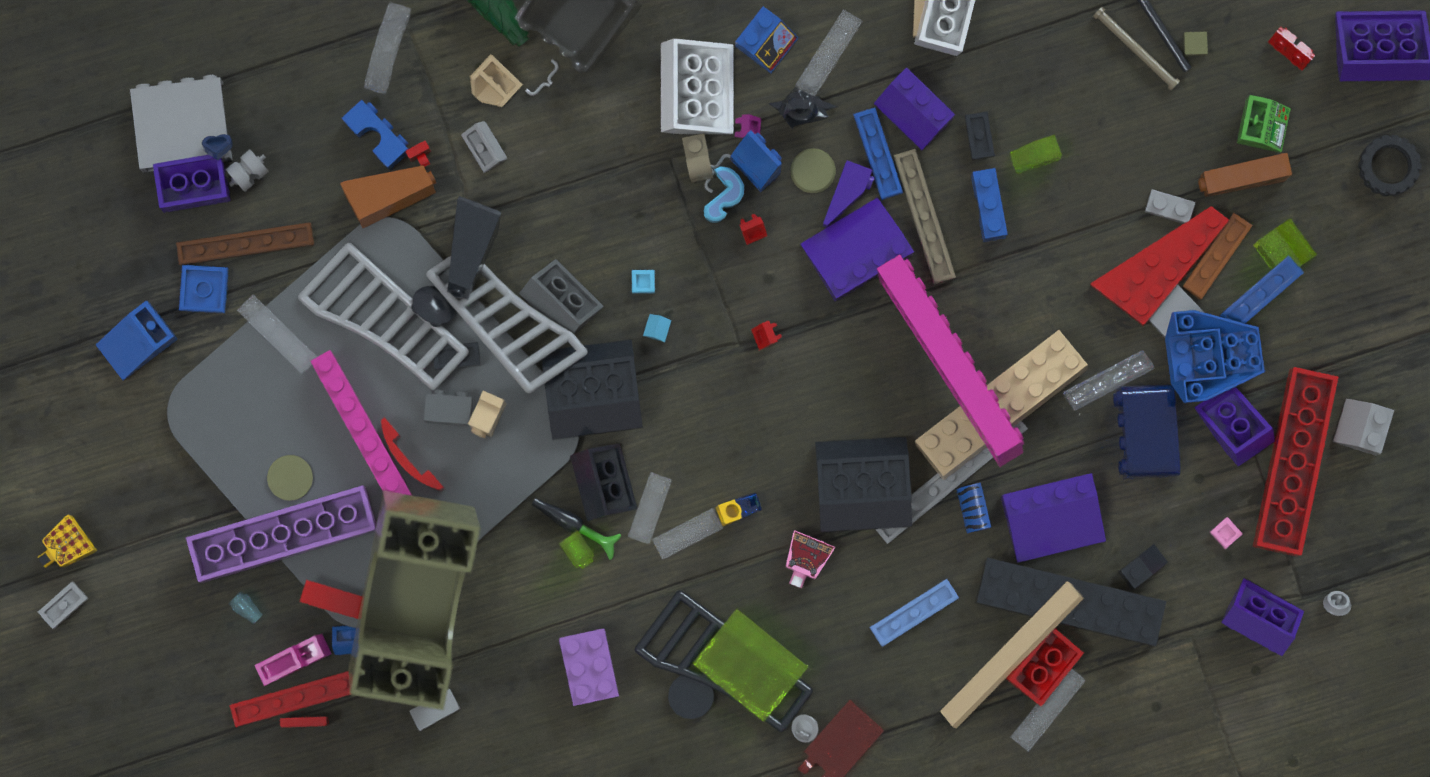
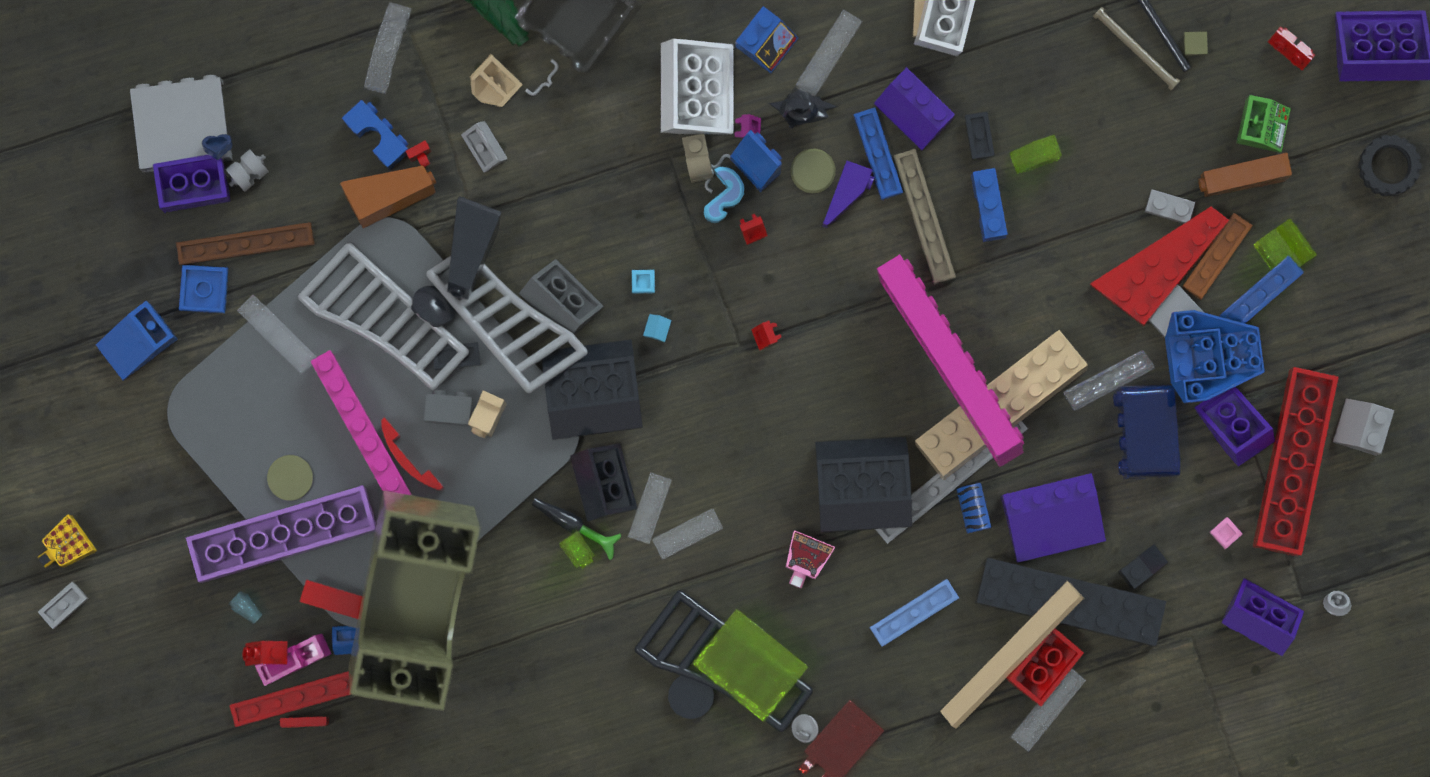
(265, 653): none -> red bracket
(427, 716): light grey slope -> none
(589, 667): medium lavender brick -> none
(738, 509): leg -> none
(854, 248): dark purple slope -> none

